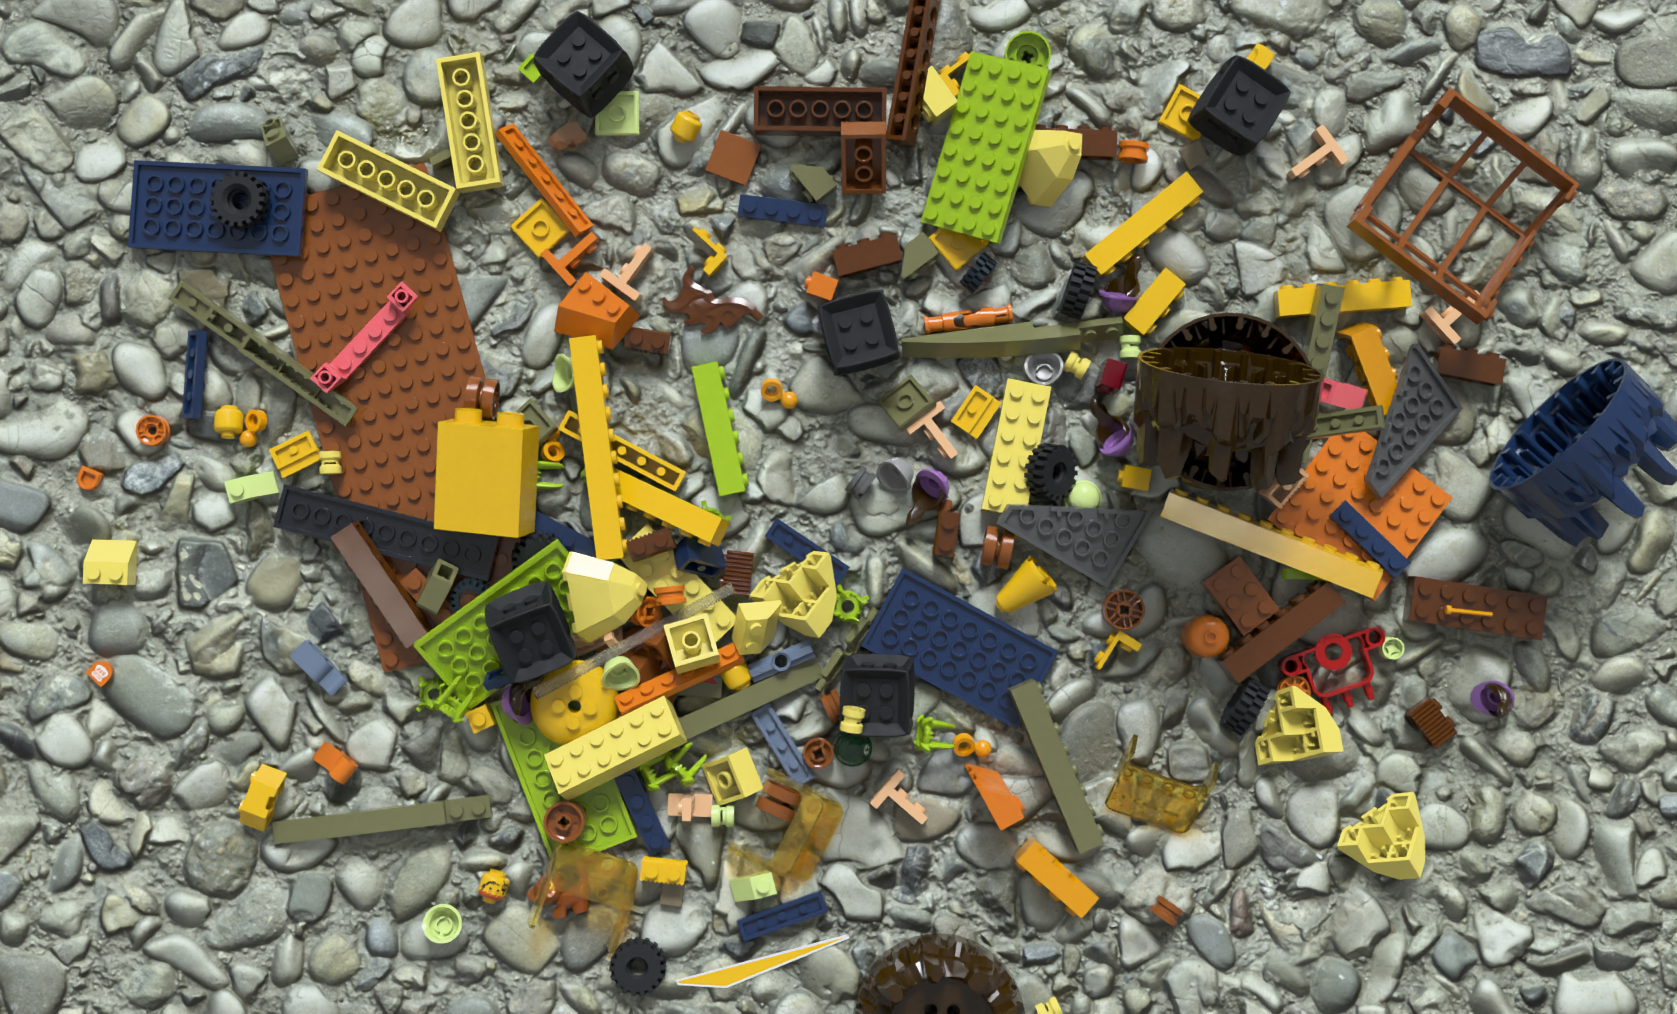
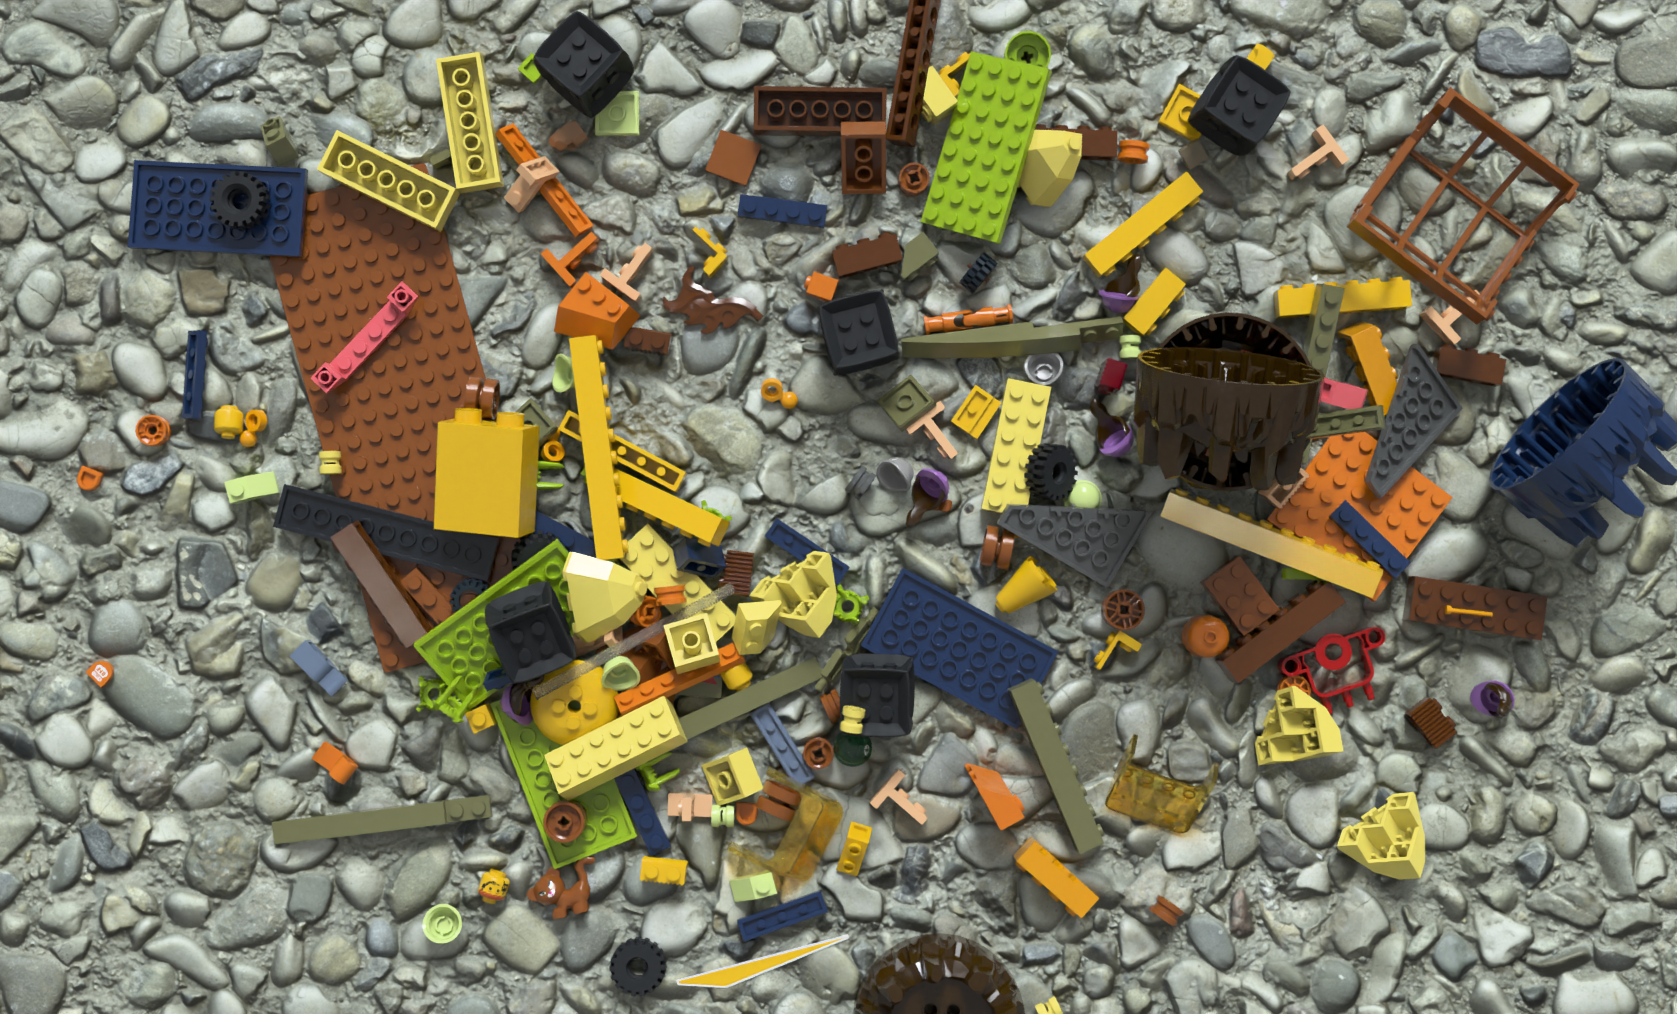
(111, 562): light yellow slope -> none
(260, 800): yellow brick -> none
(262, 351): olive slope -> none
(295, 454): yellow plate -> none
(437, 586): olive slope -> none
(531, 178): none -> light nougat bracket
(540, 228): yellow tile -> none
(590, 876): clear yellow windscreen -> none
(651, 544): reddish brown brick -> none
(671, 764): lime piece -> none
(672, 894): dark tan tile -> none
(686, 126): yellow head -> none
(719, 429): lime brick -> none
(746, 812): none -> orange tile
(767, 667): sand blue piece -> none
(814, 180): olive slope -> none
(854, 848): none -> yellow bracket
(917, 187): none -> dark orange wheel
(924, 733): lime piece -> none
(946, 533): reddish brown brick -> none
(957, 247): yellow tile -> none
(981, 748): light orange plate -> none
(1076, 365): light yellow wheel -> none
(1078, 290): black tyre -> none
(1134, 478): yellow brick -> none
(1244, 706): black tyre -> none
(1394, 649): yellowish green wheel -> none

